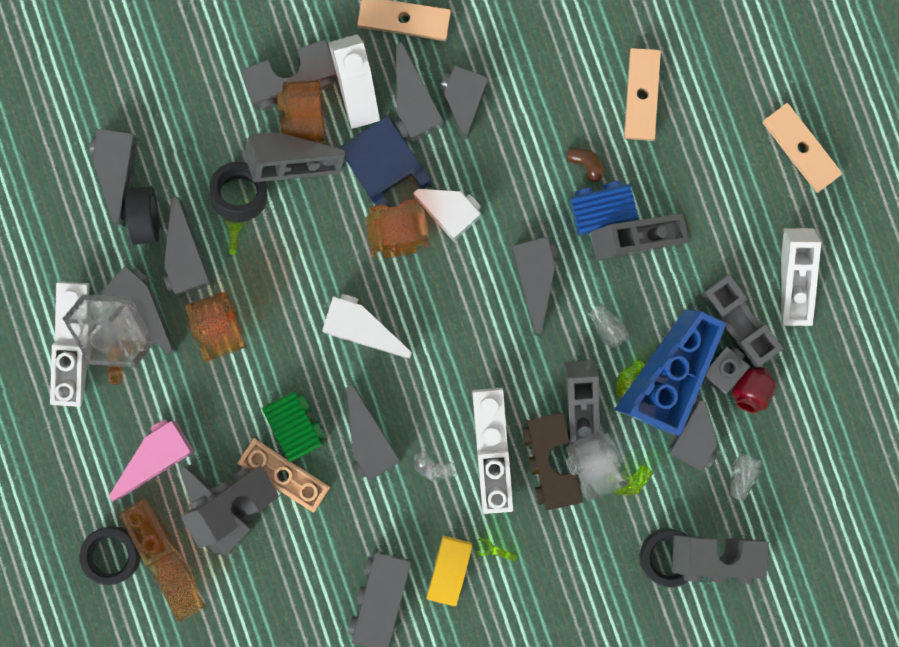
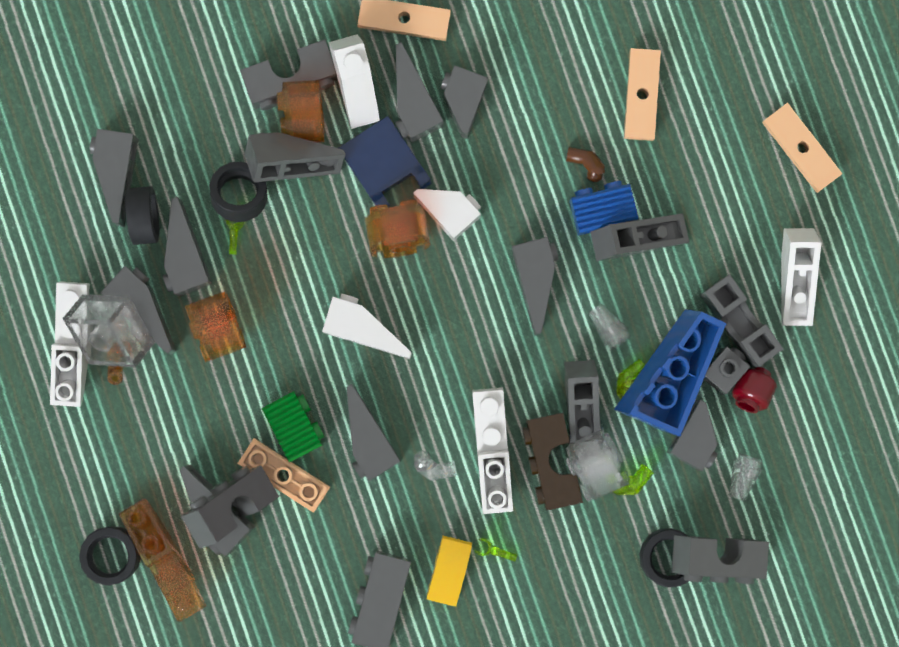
(155, 455): bright pink slope -> none

